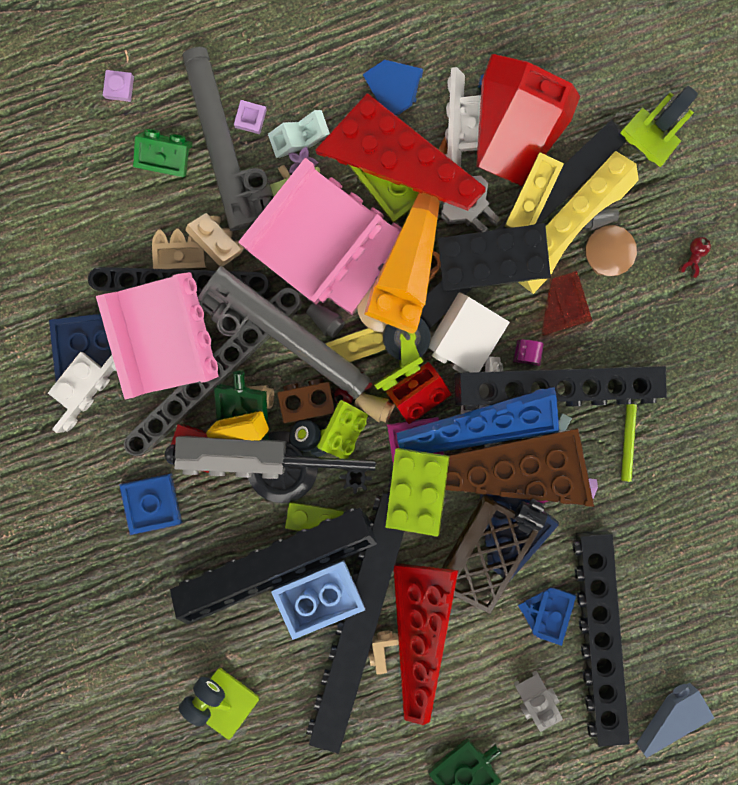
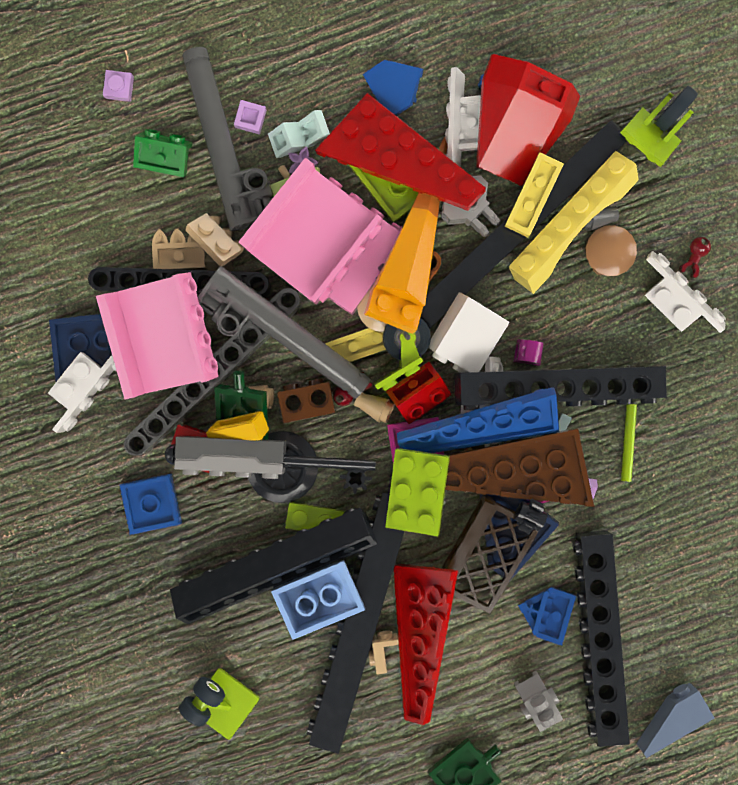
(326, 320): dark grey cone -> none
(336, 439): lime plate -> none
(494, 257): black plate -> none
(565, 304): clear red wing -> none
(677, 299): none -> white bracket

